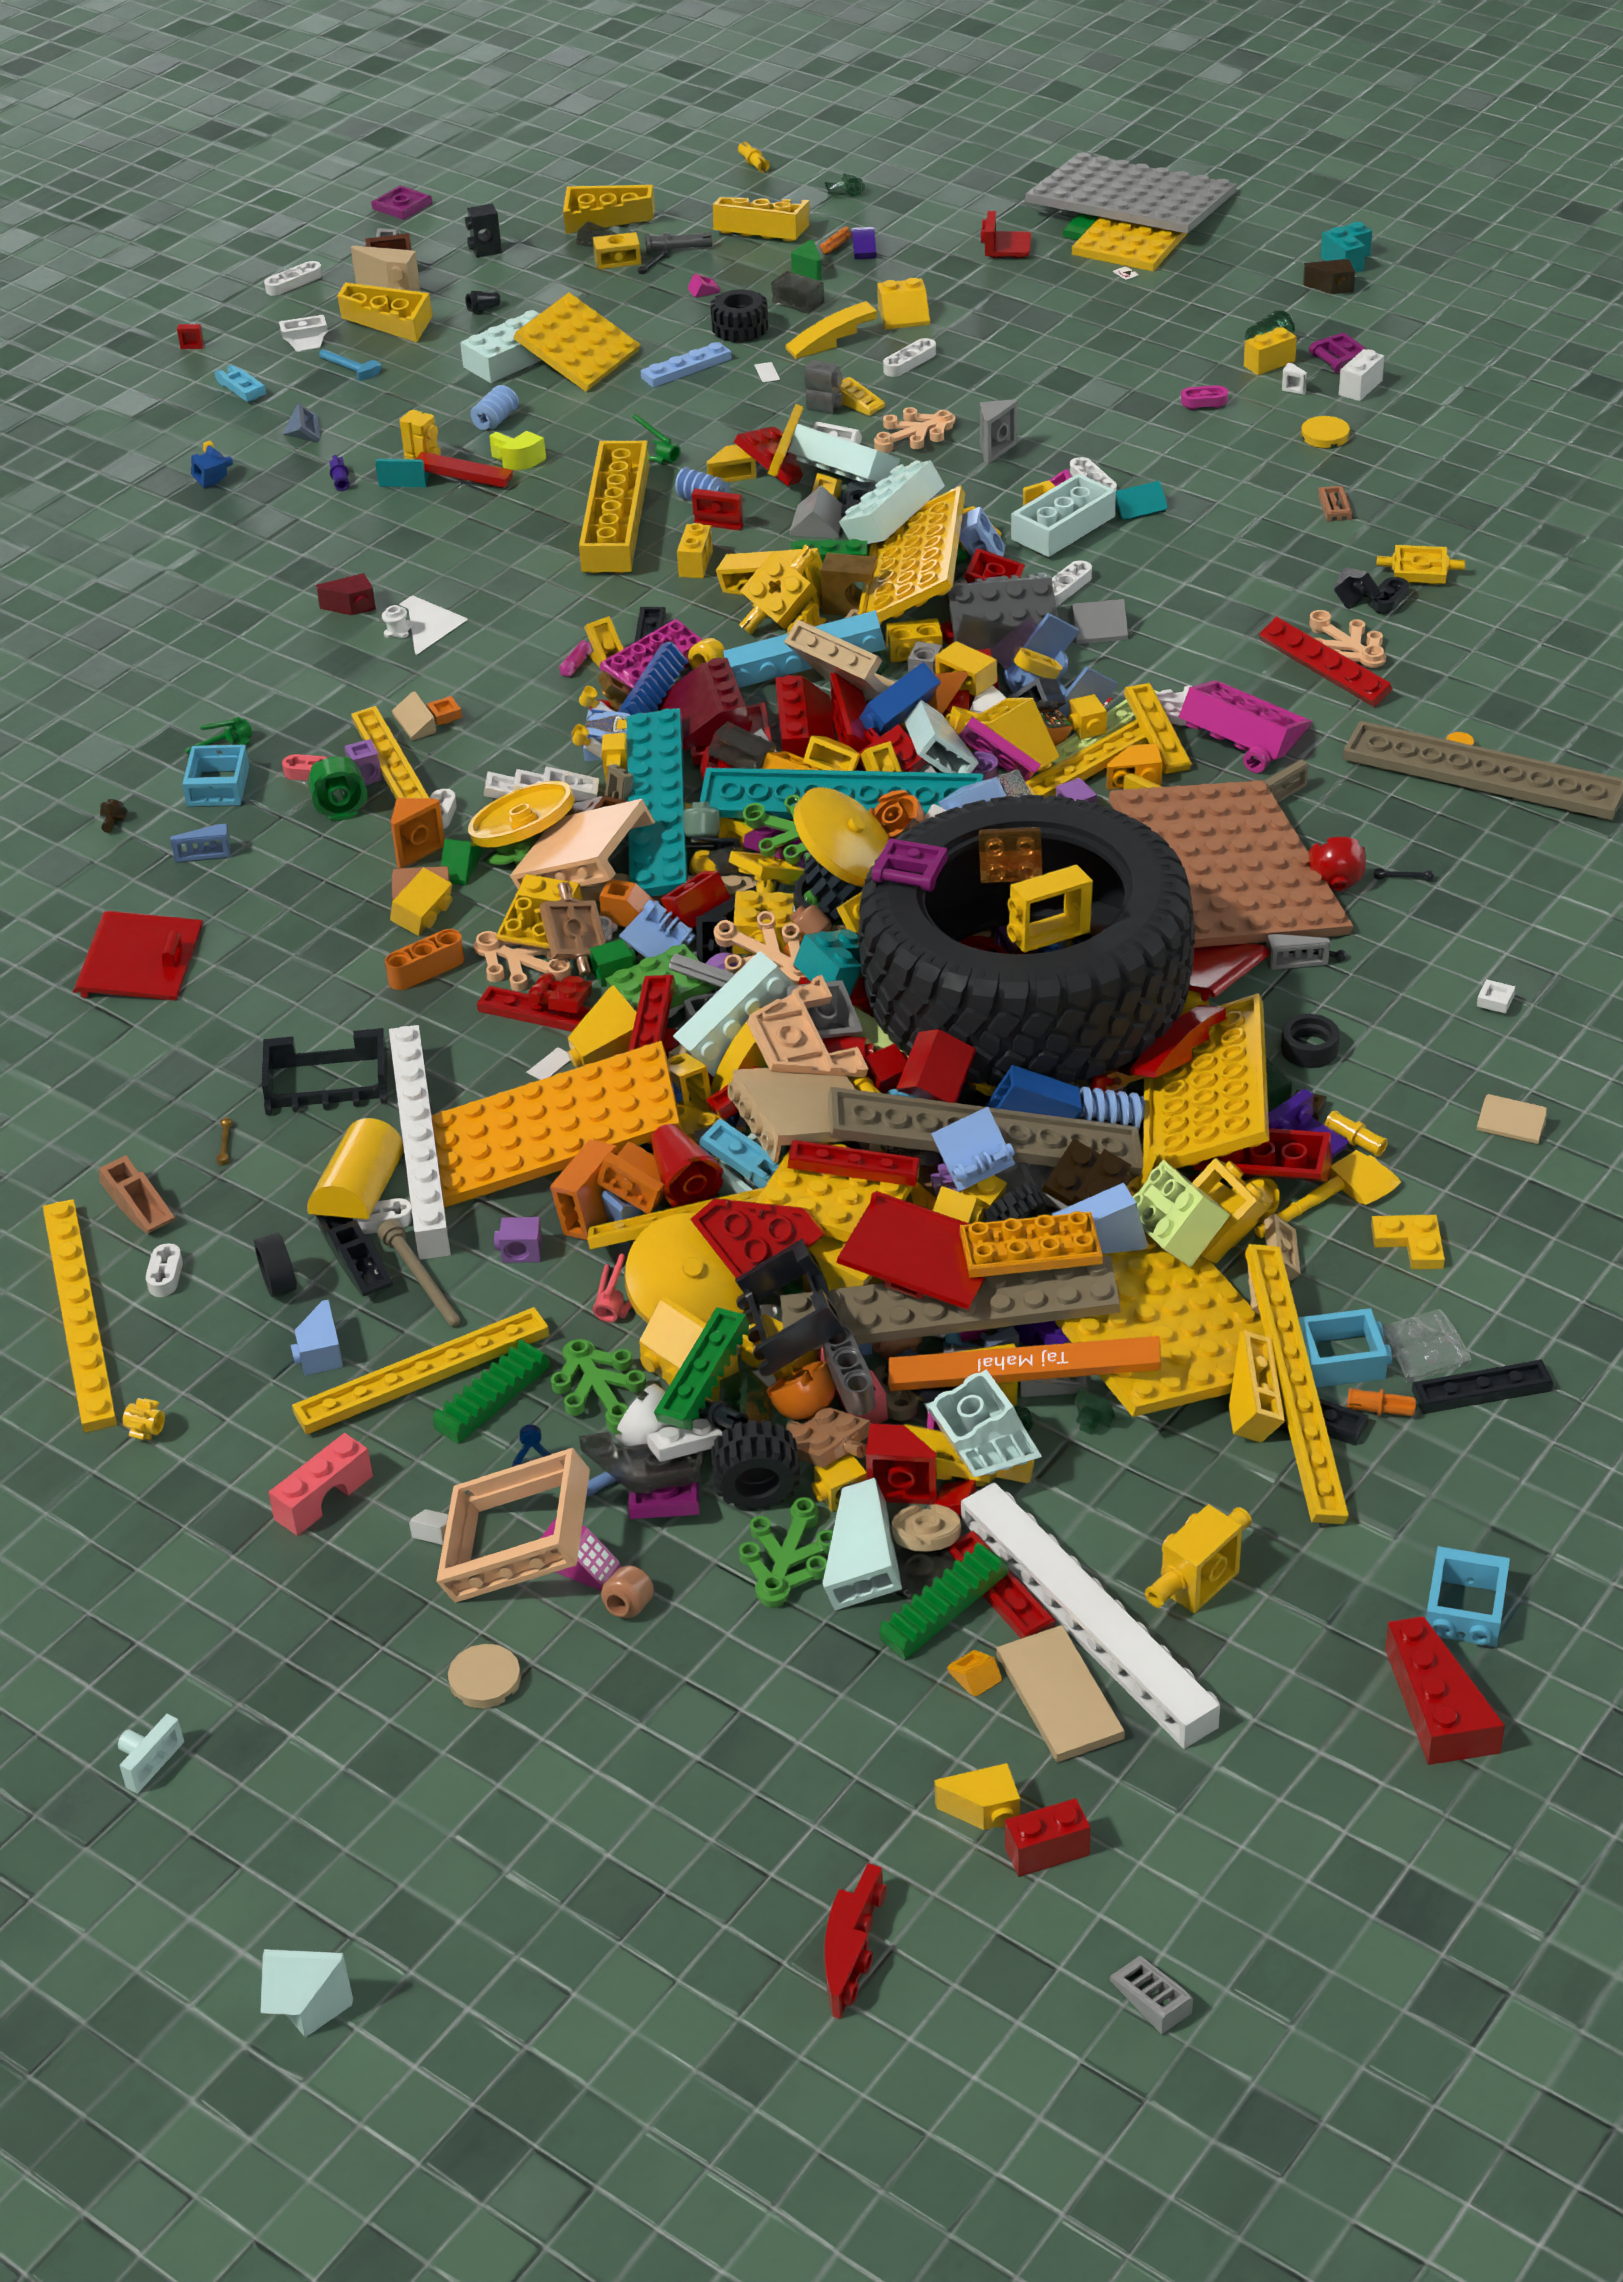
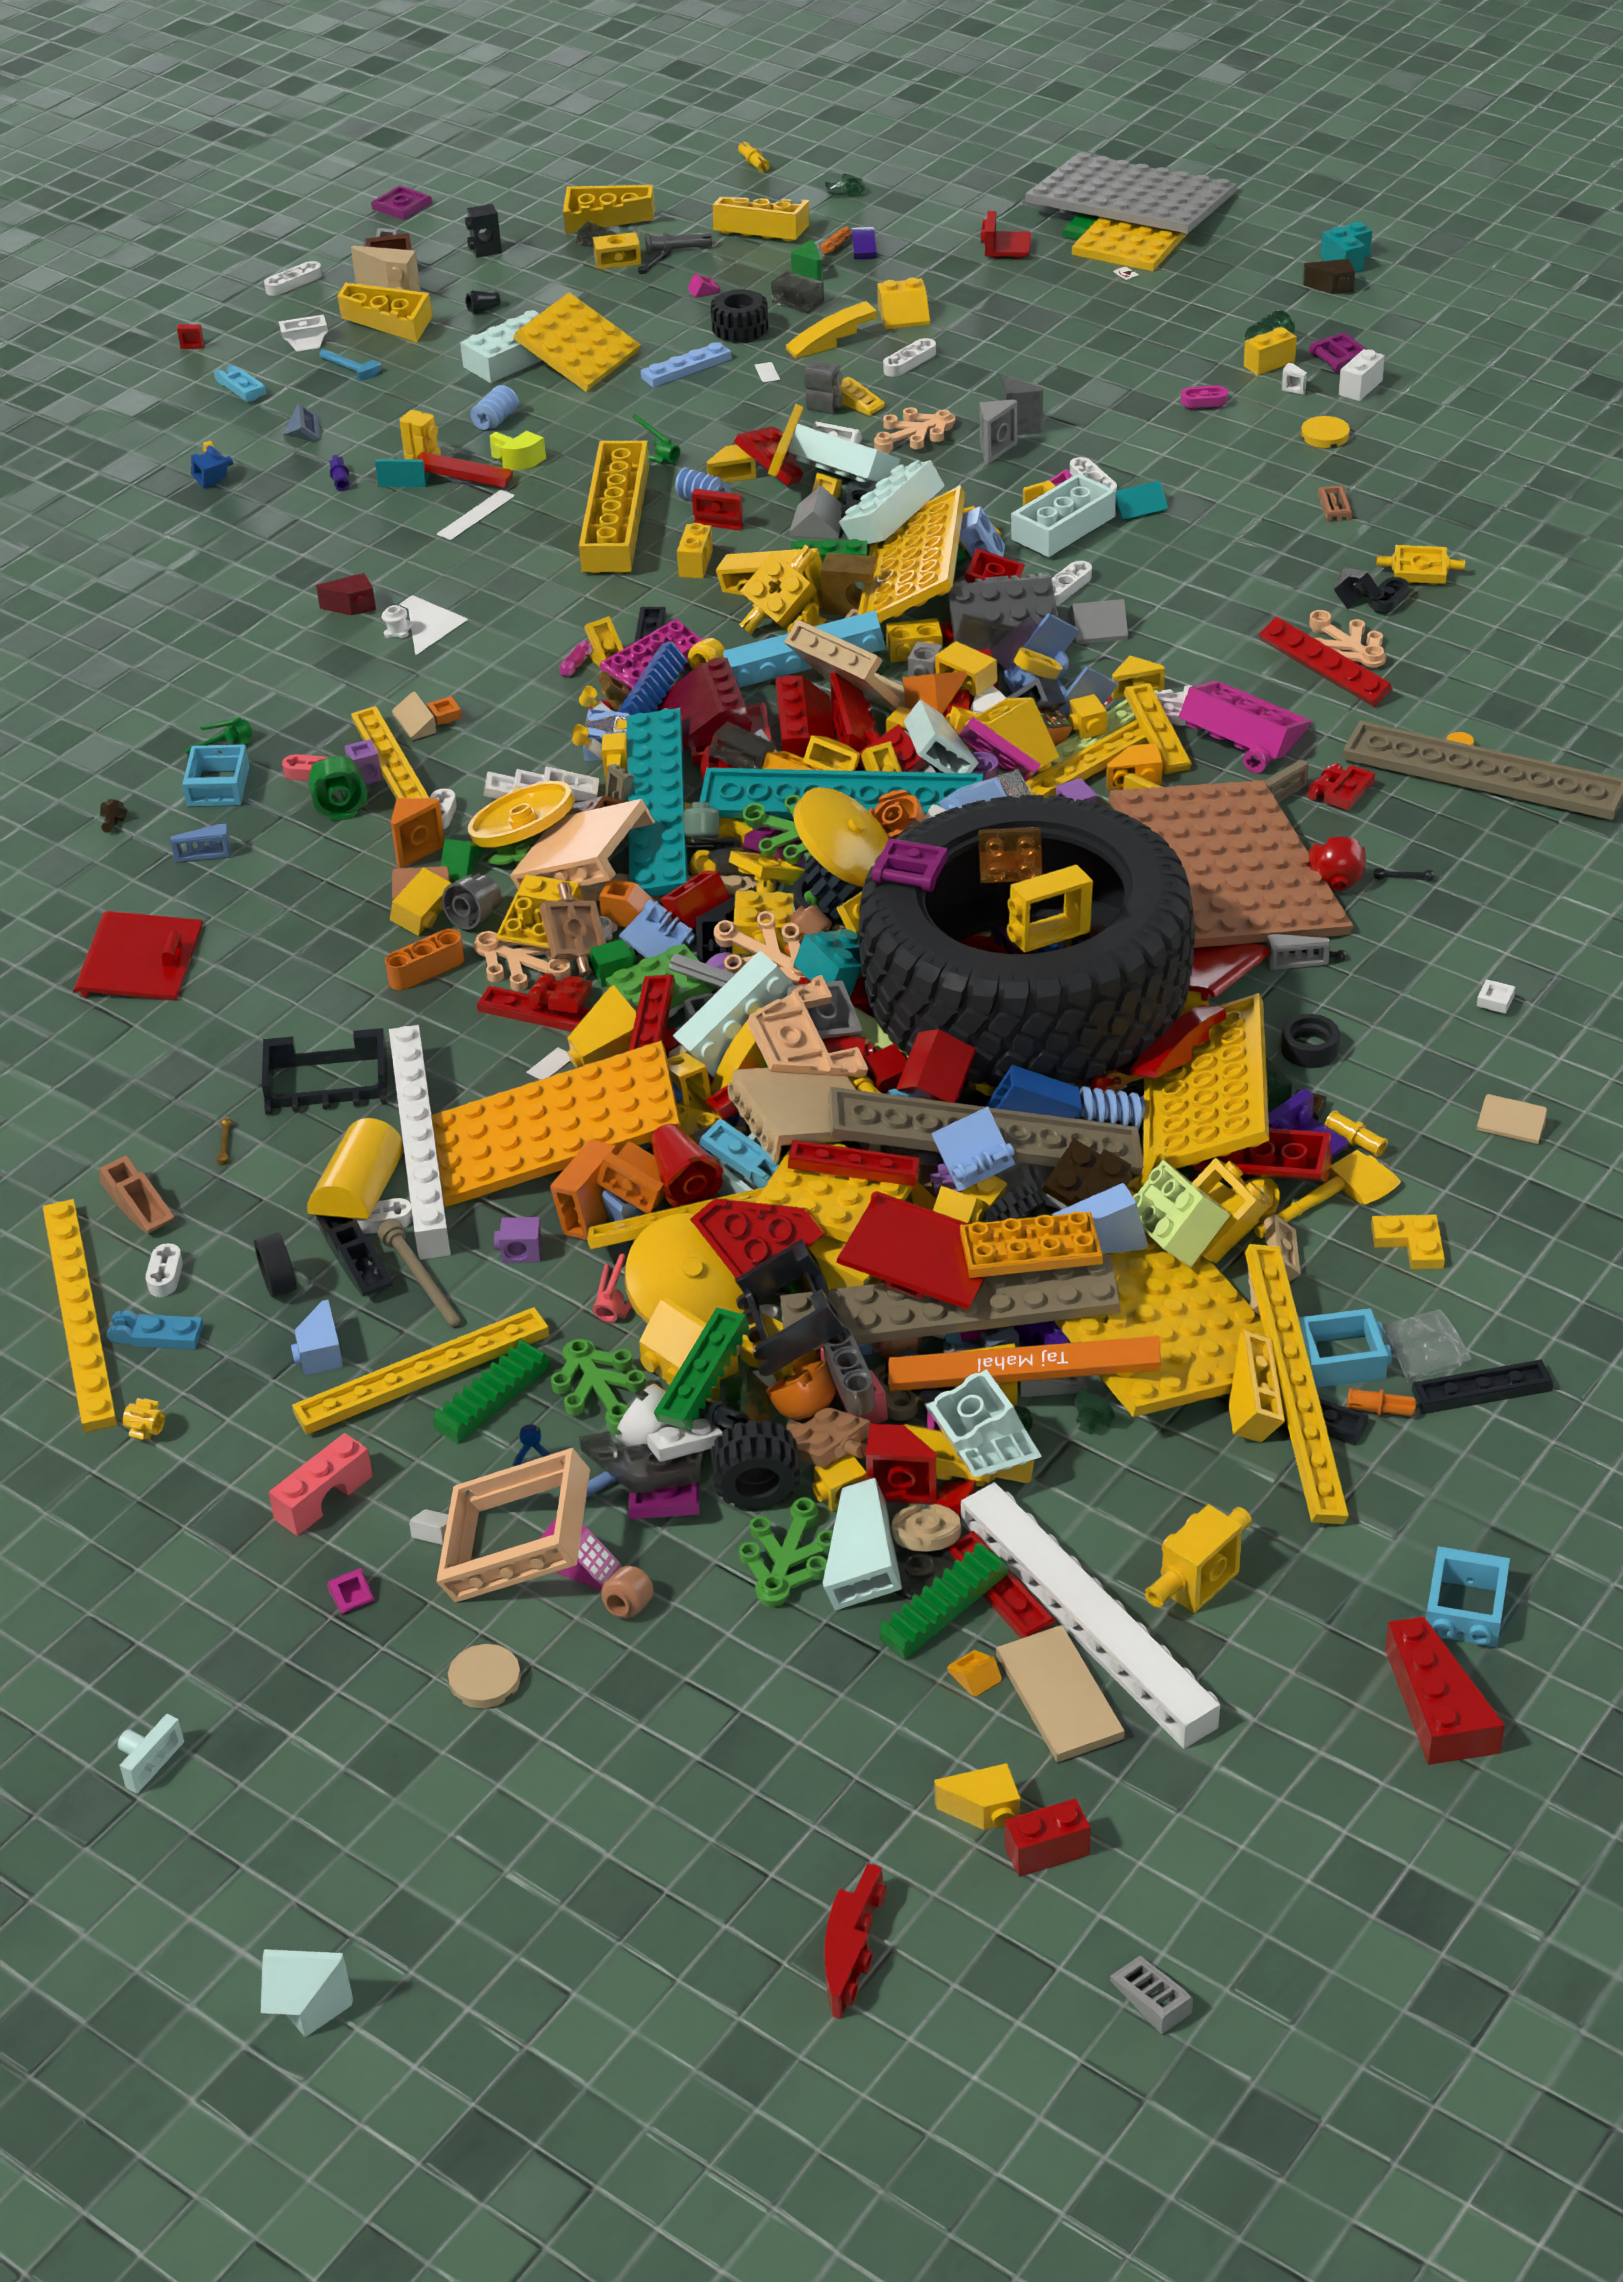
(155, 1330): none -> dark azure hinge
(350, 1591): none -> dark pink slope
(470, 900): none -> dark grey piece
(475, 514): none -> white sticker
(899, 699): blue slope -> none
(1029, 404): none -> flat silver slope
(1136, 672): none -> yellow slope
(1341, 786): none -> red plate

